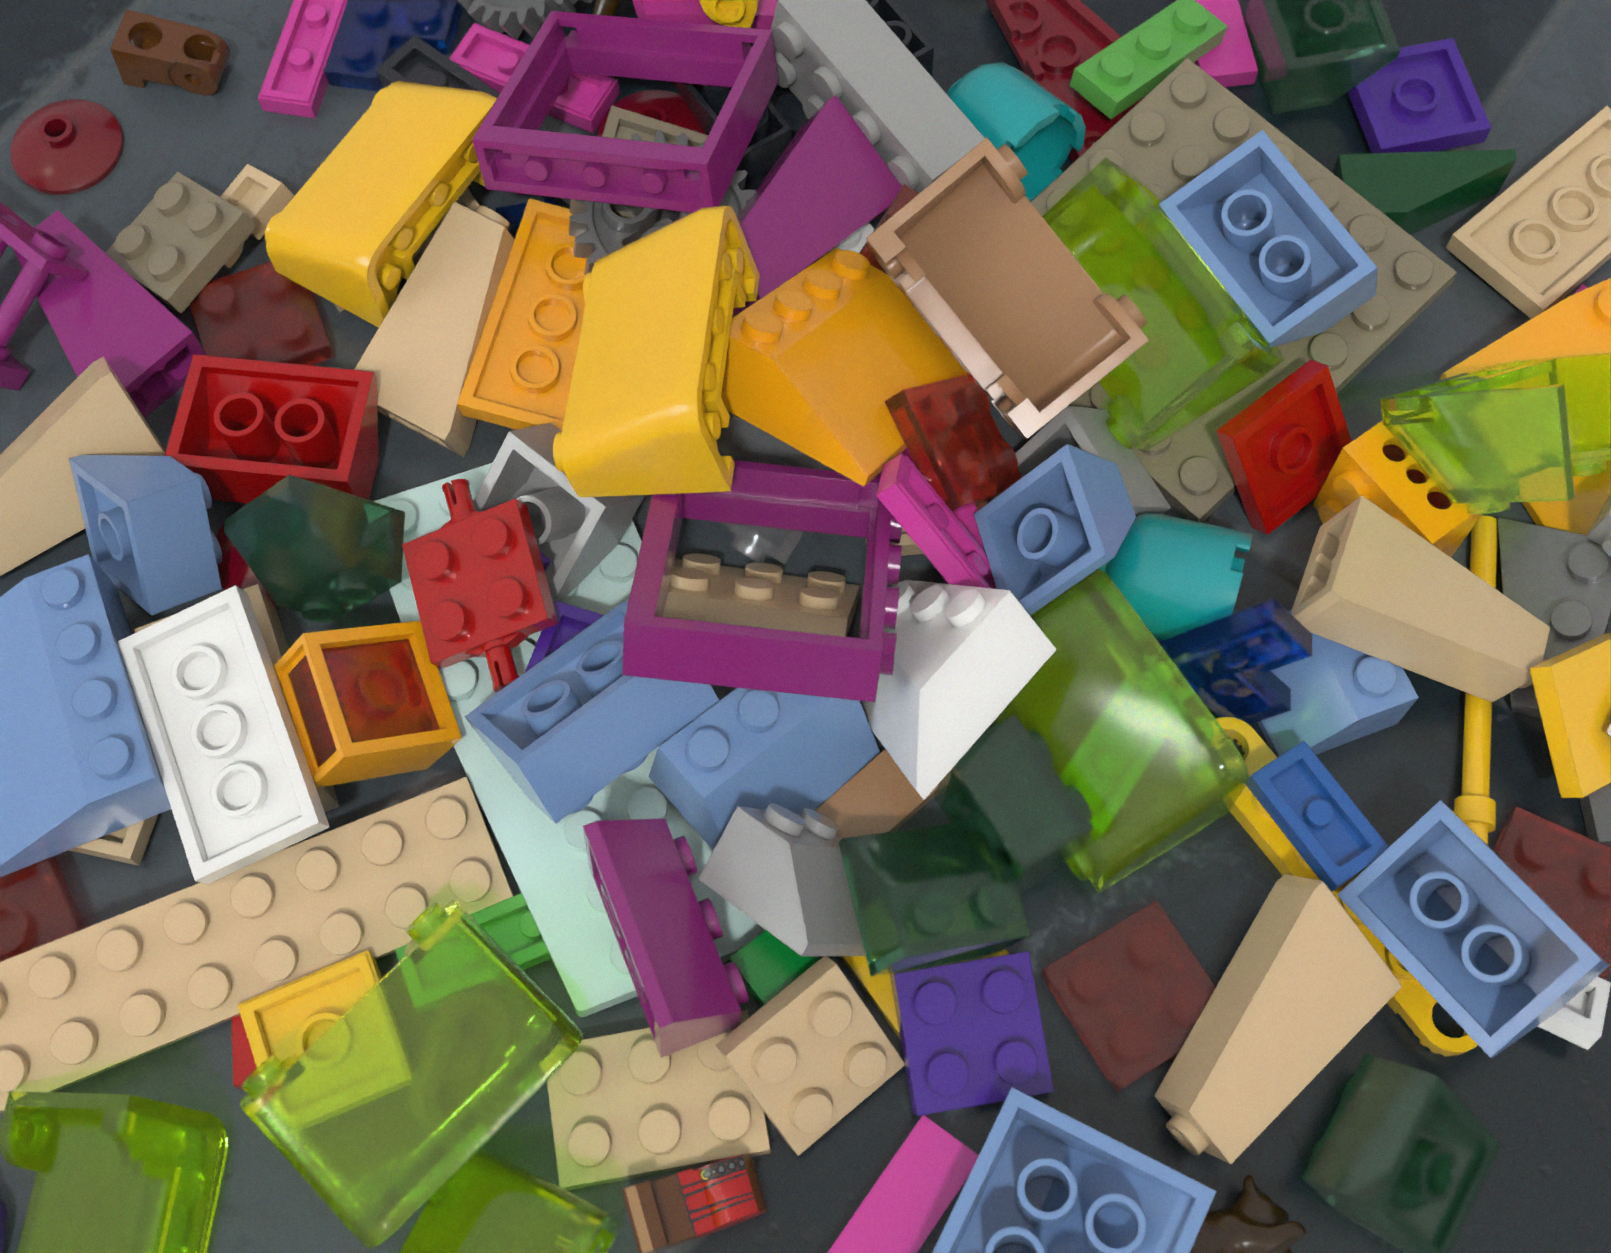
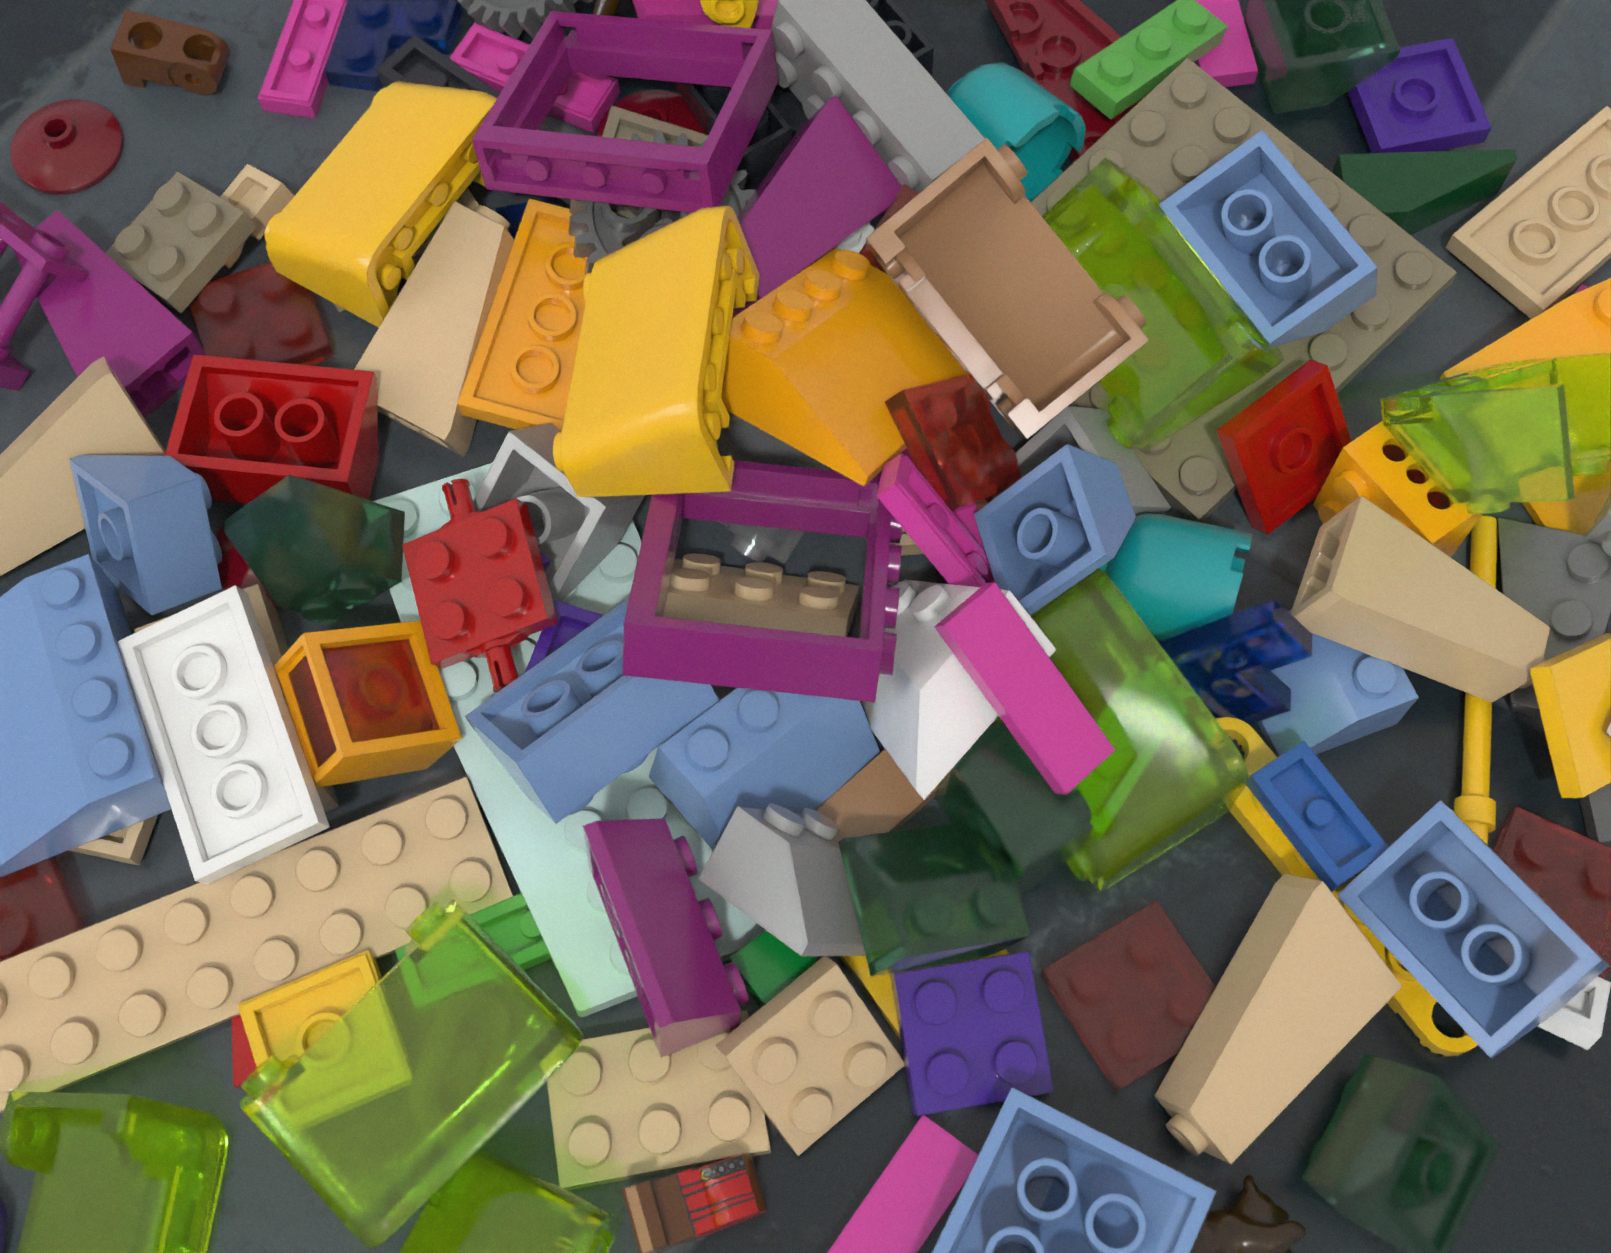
(1025, 688): none -> dark pink tile

